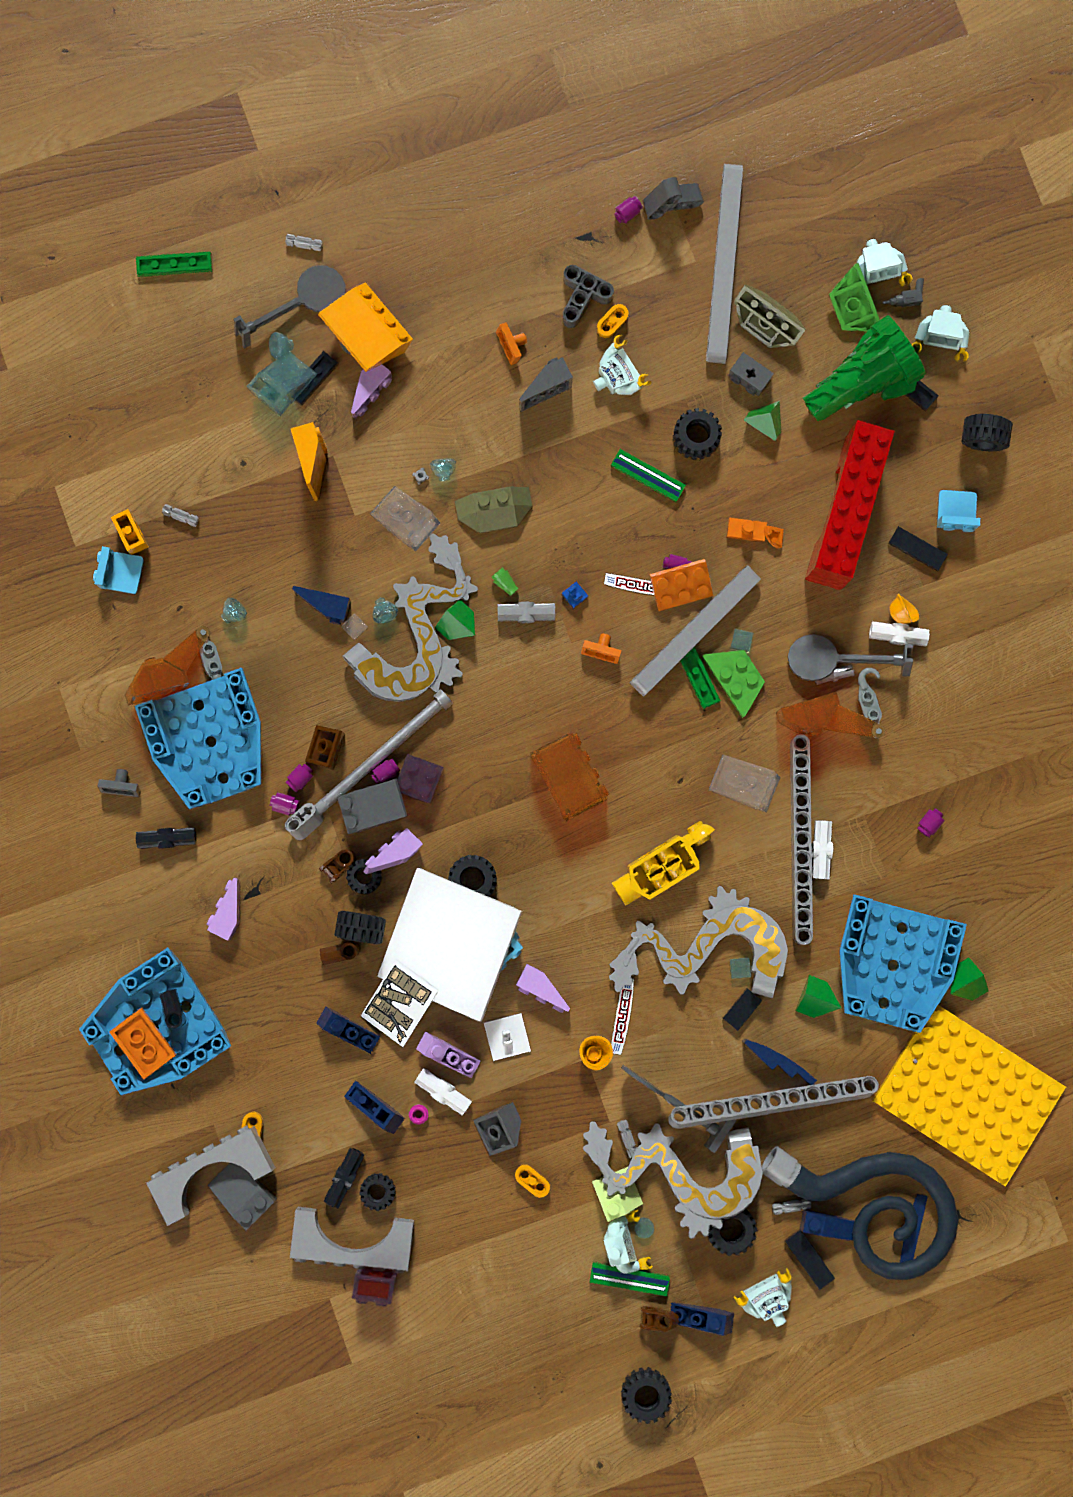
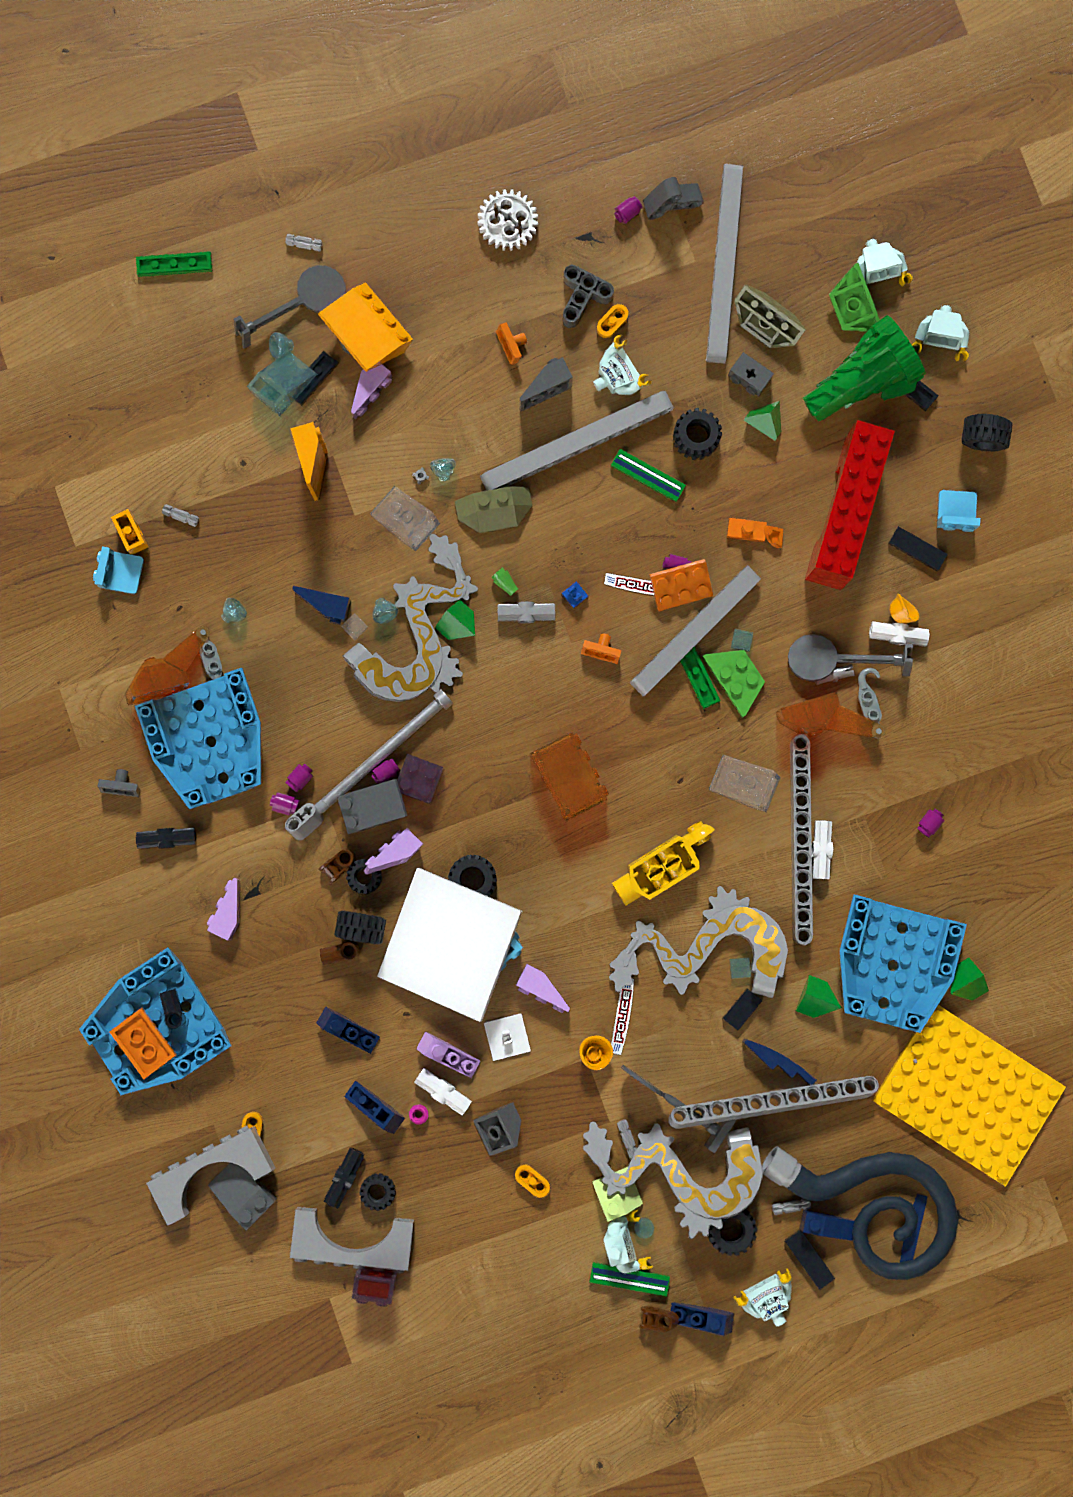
(325, 747): reddish brown slope -> none
(399, 1003): sticker -> none
(496, 232): none -> white gear
(577, 441): none -> light grey beam
(653, 1410): black tyre -> none
(908, 298): dark grey piece -> none

